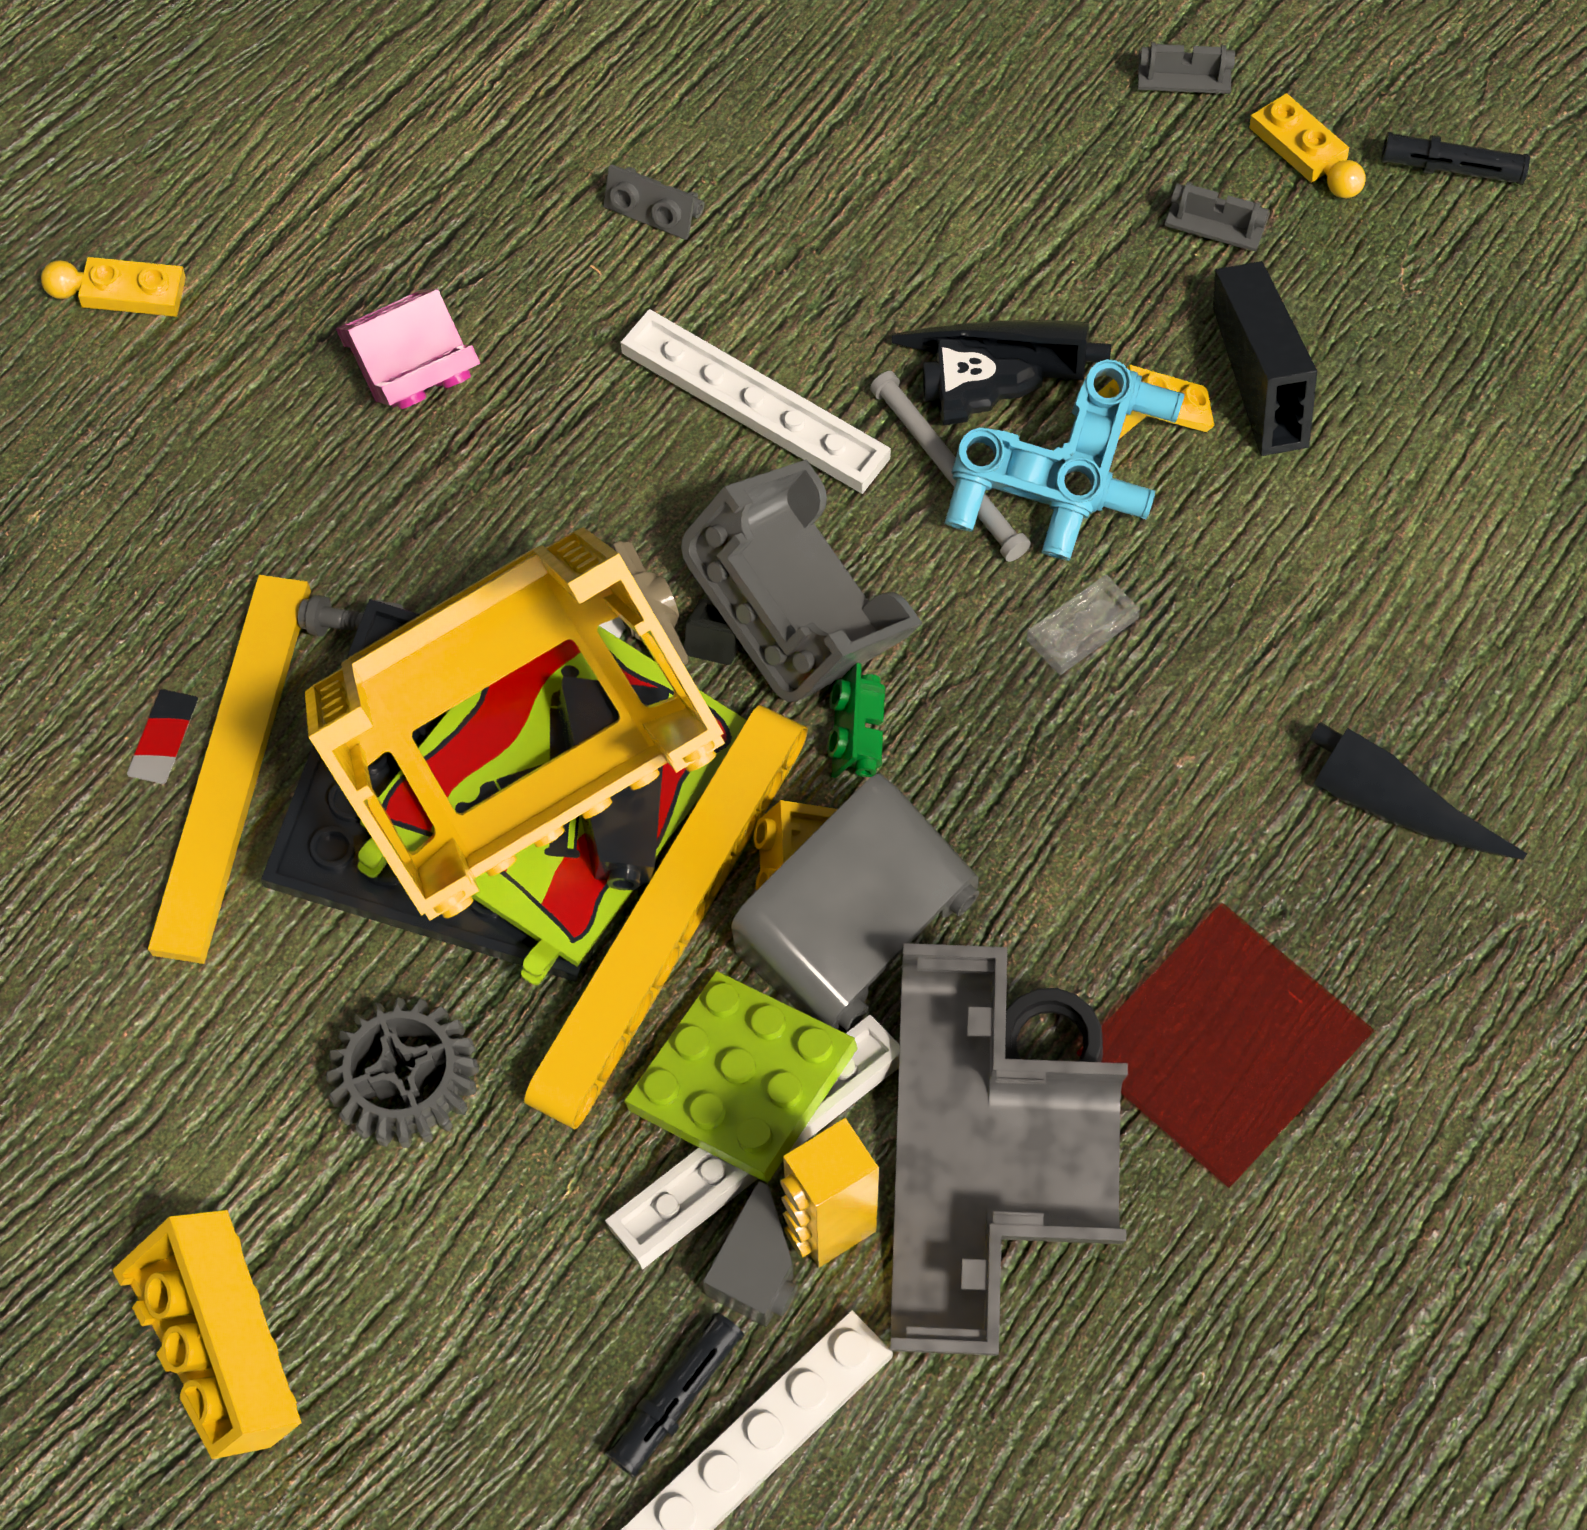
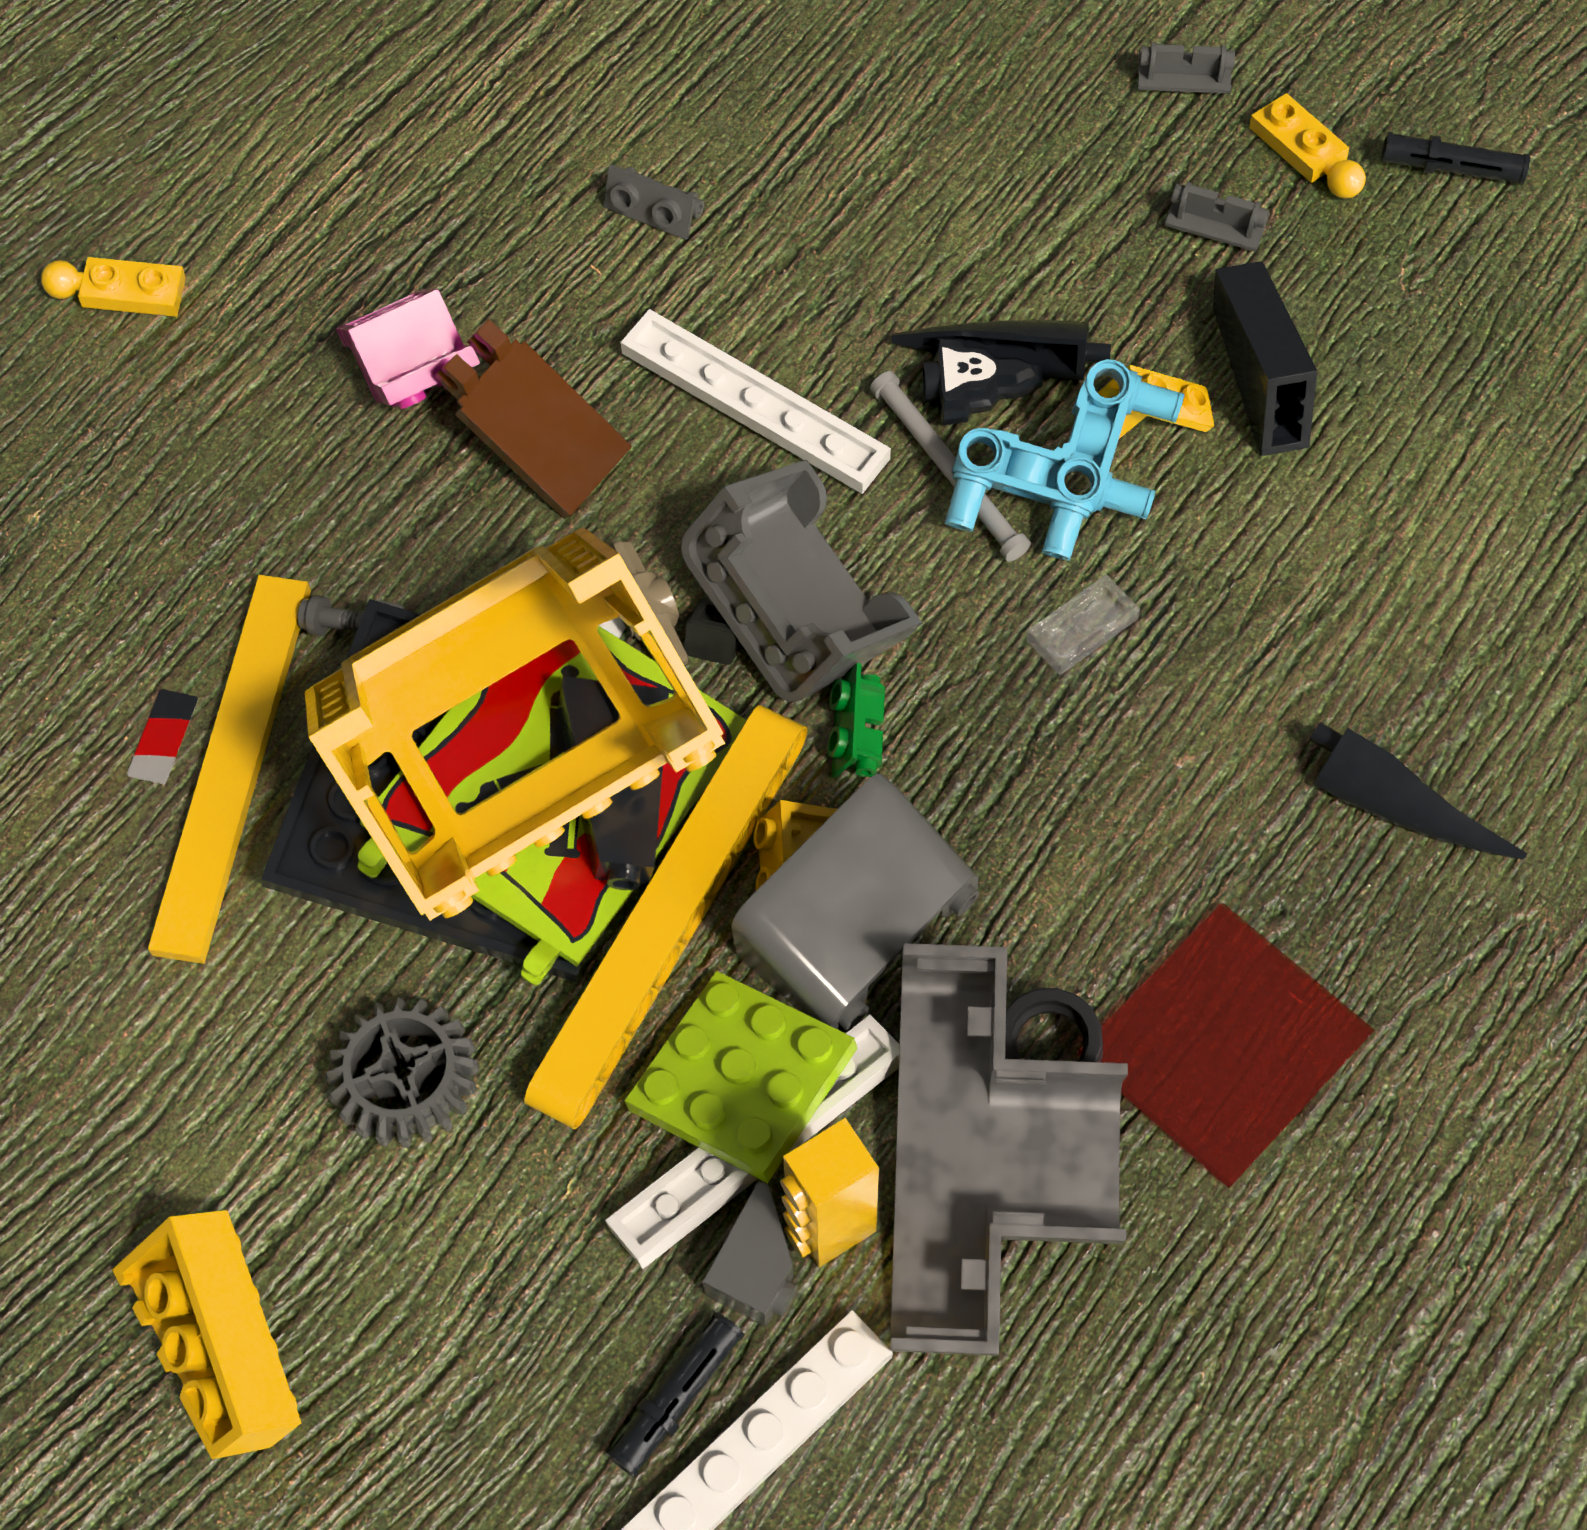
(533, 419): none -> reddish brown tile

